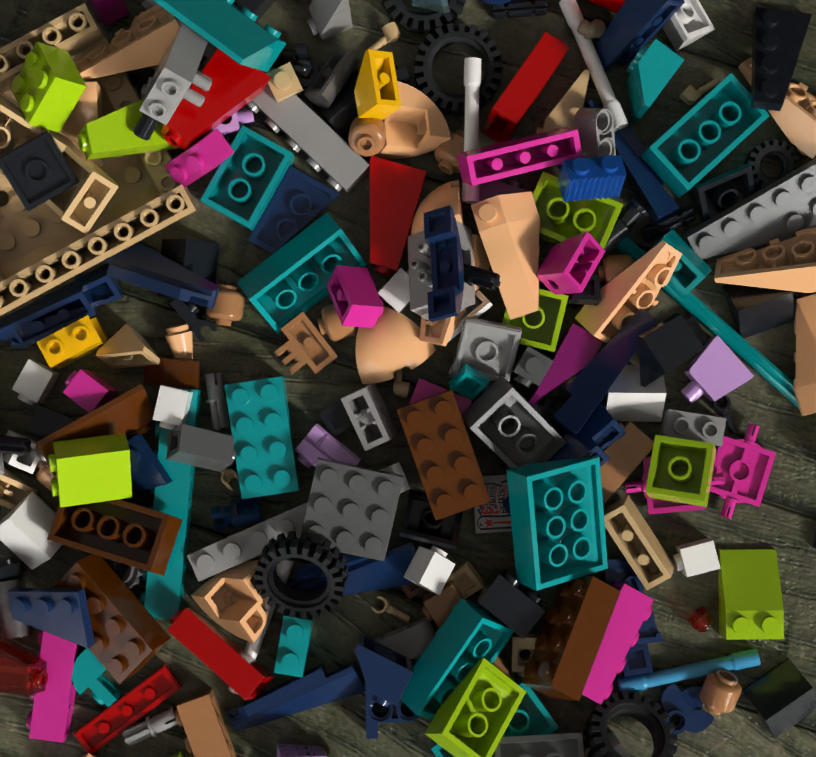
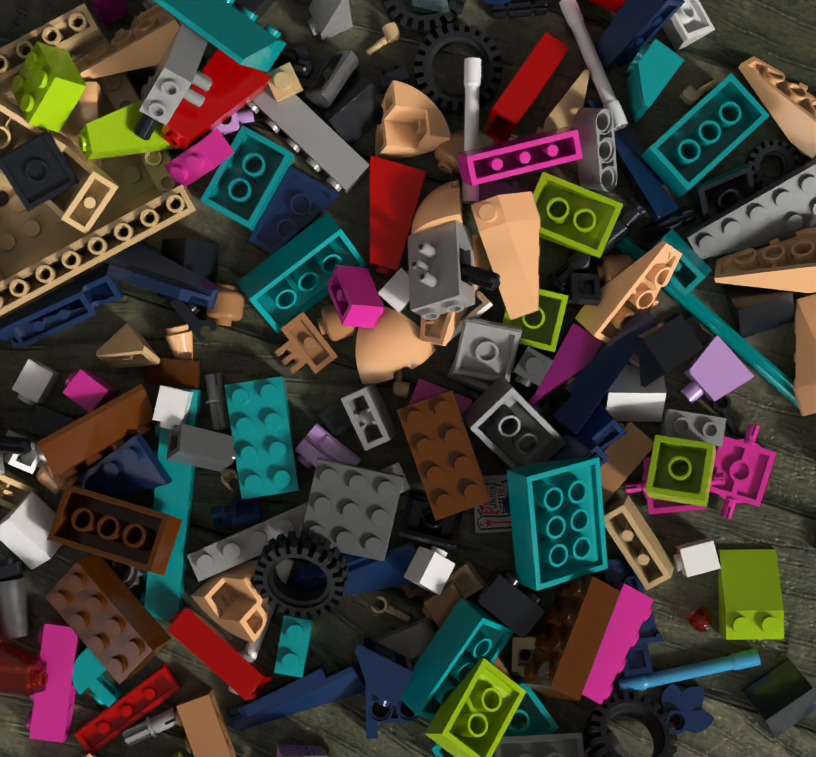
(55, 611): dark blue wing -> none
(73, 342): yellow hips -> none
(91, 470): lime brick -> none
(367, 136): medium nougat head -> none
(377, 86): yellow slope -> none
(446, 263): dark blue slope -> none
(469, 382): teal tile -> none
(570, 264): dark pink torso -> none
(591, 30): dark tan arm -> none
(591, 178): blue brick -> none
(720, 692): medium nougat head -> none
(775, 52): black wing -> none

